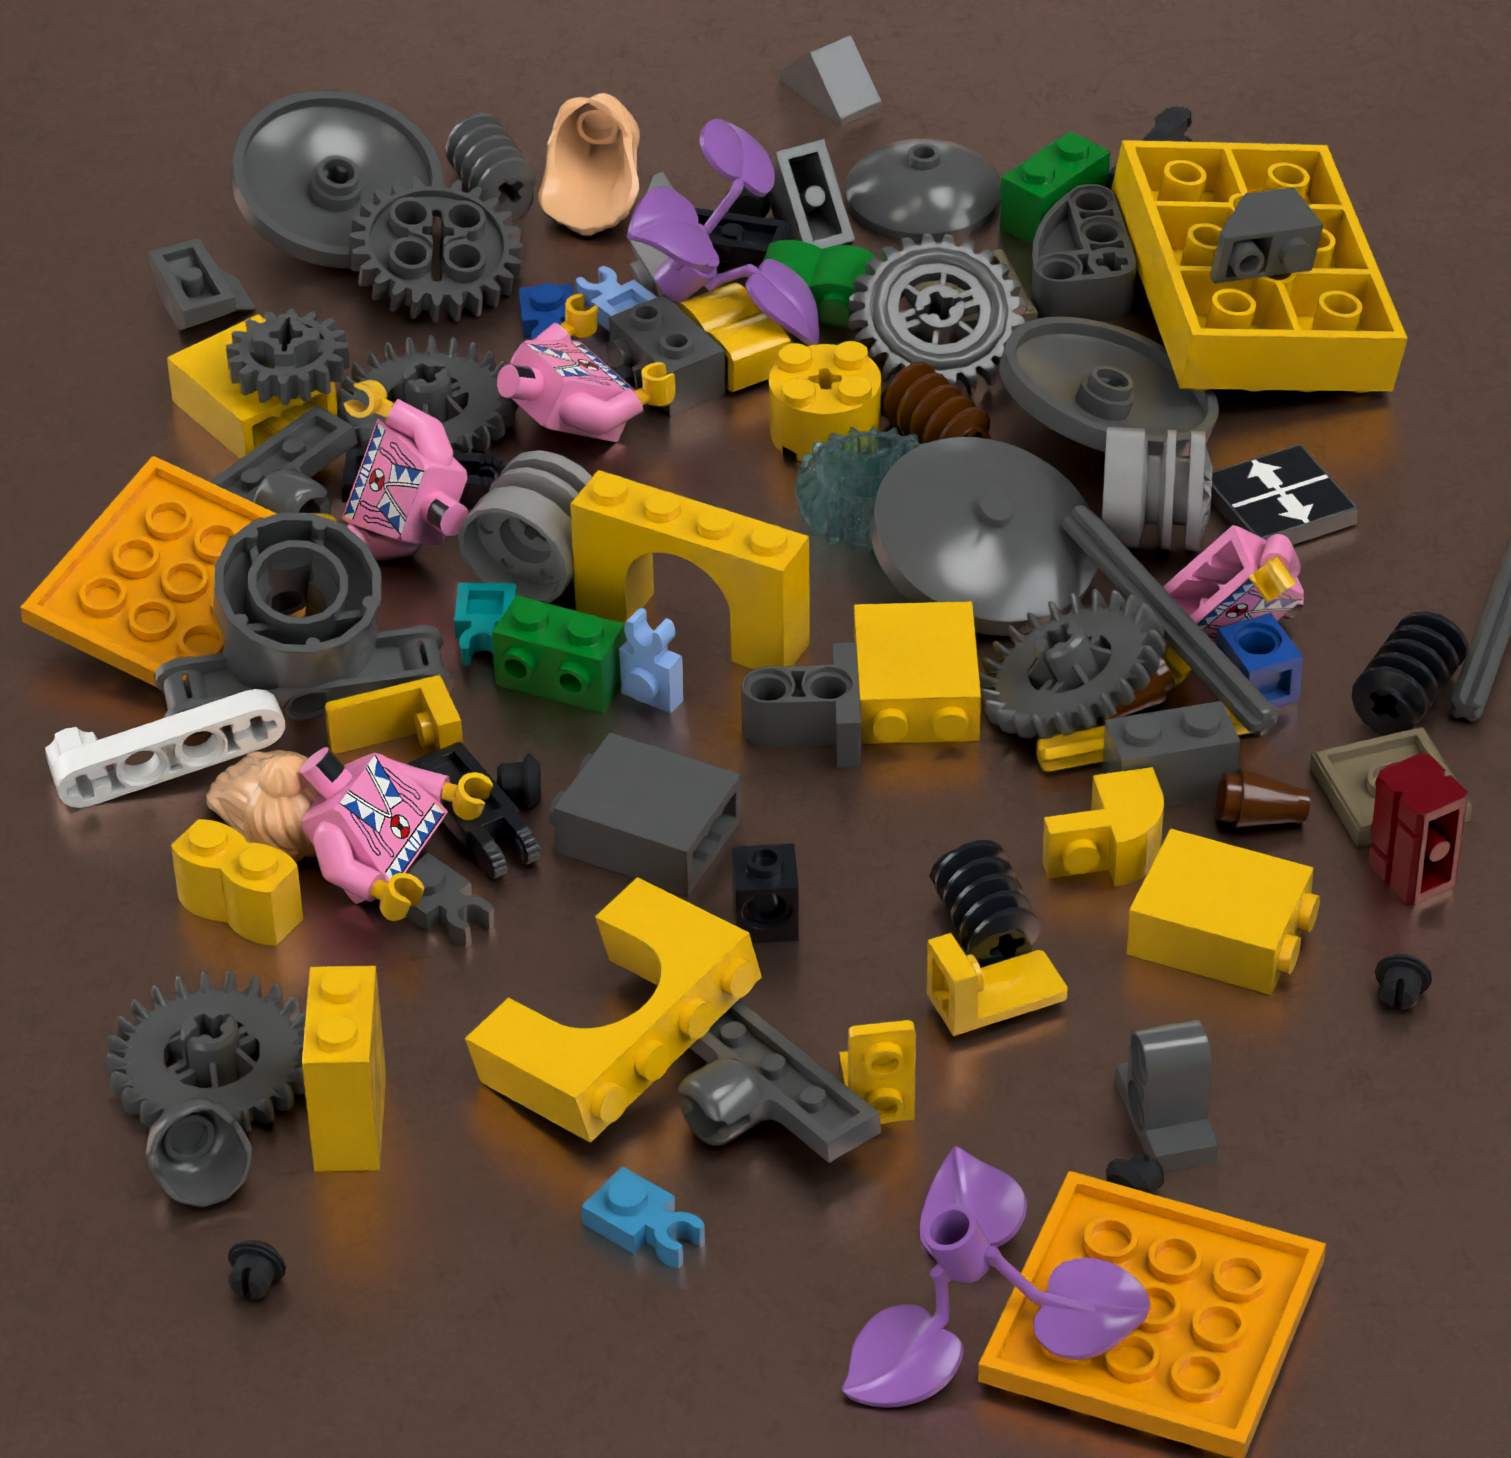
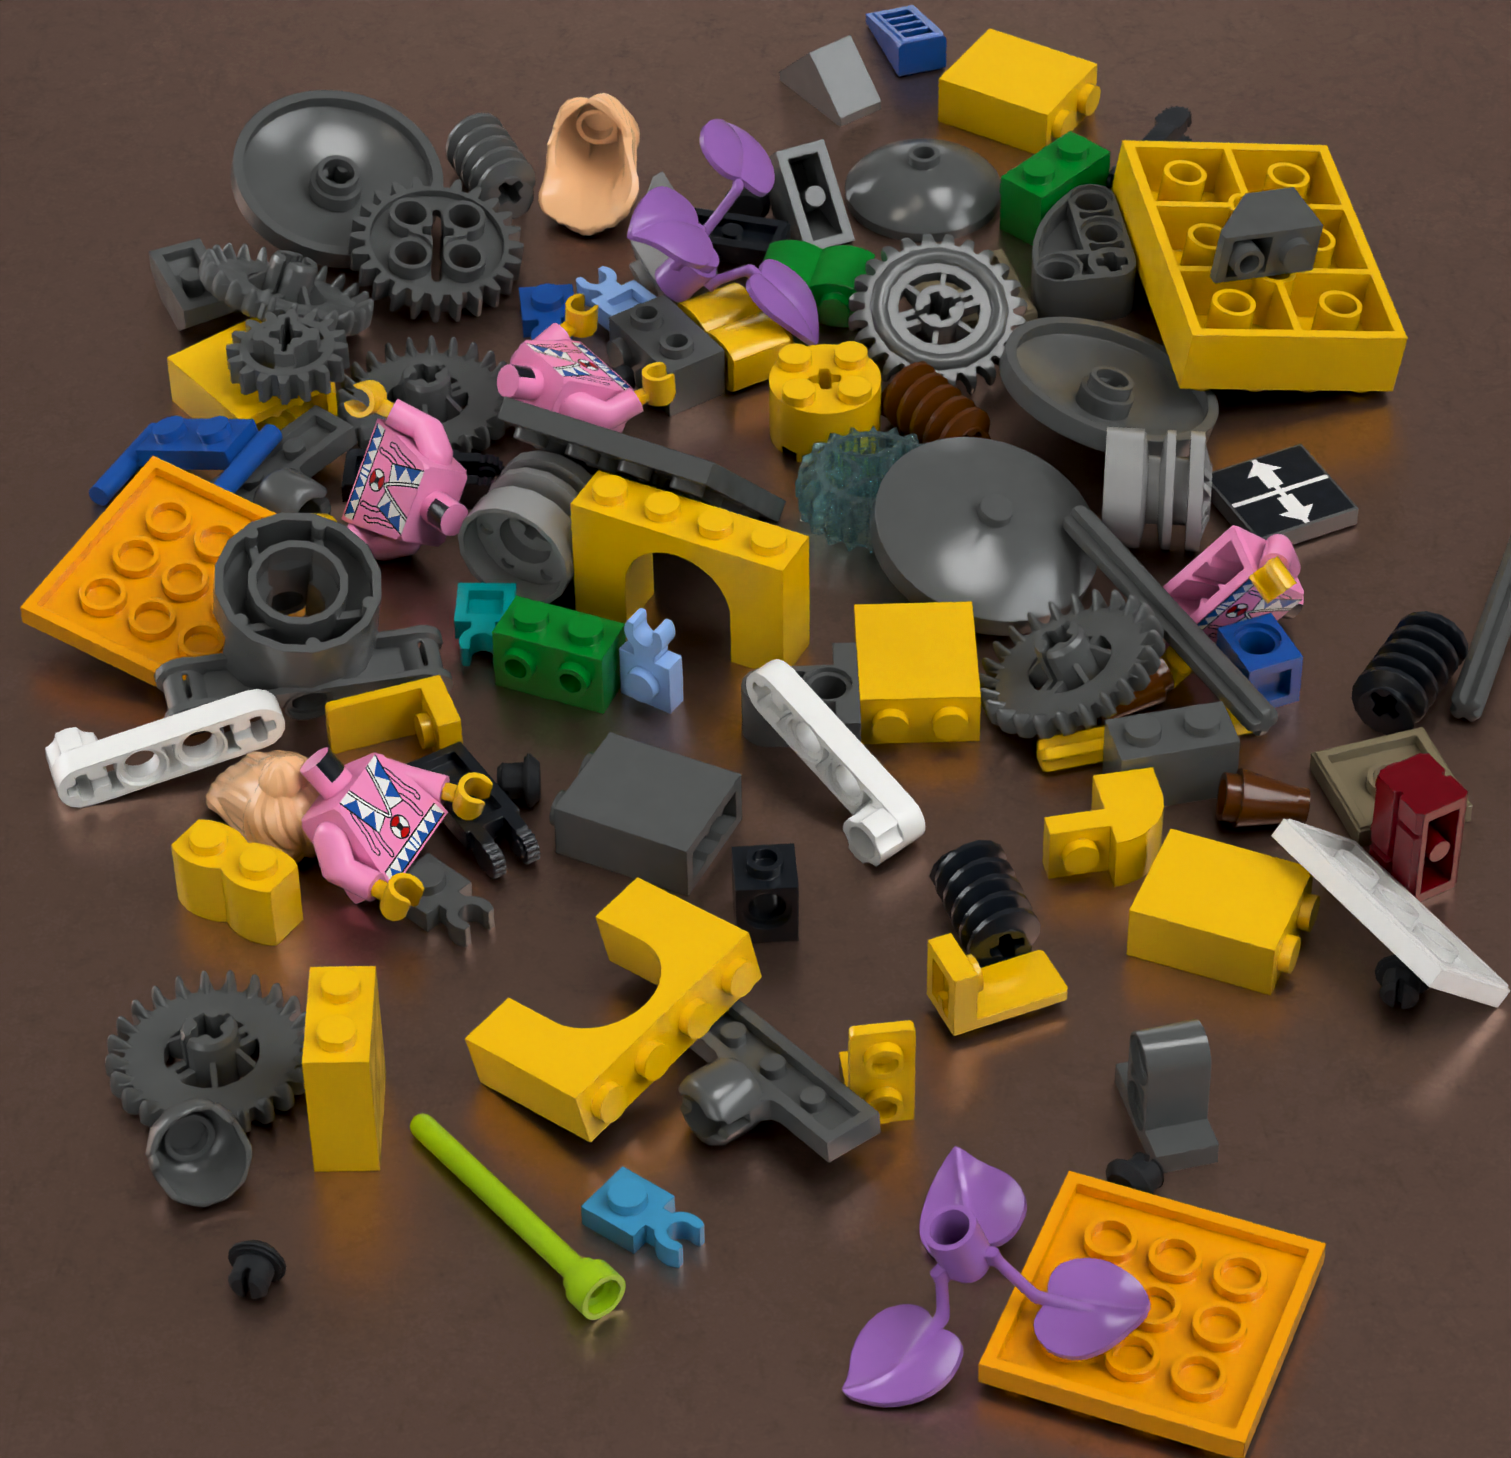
(193, 445): none -> blue plate
(283, 285): none -> dark grey gear
(589, 1283): none -> lime piece
(638, 460): none -> dark grey plate
(882, 811): none -> white beam
(908, 40): none -> blue slope
(1017, 91): none -> yellow brick
(1391, 913): none -> white tile

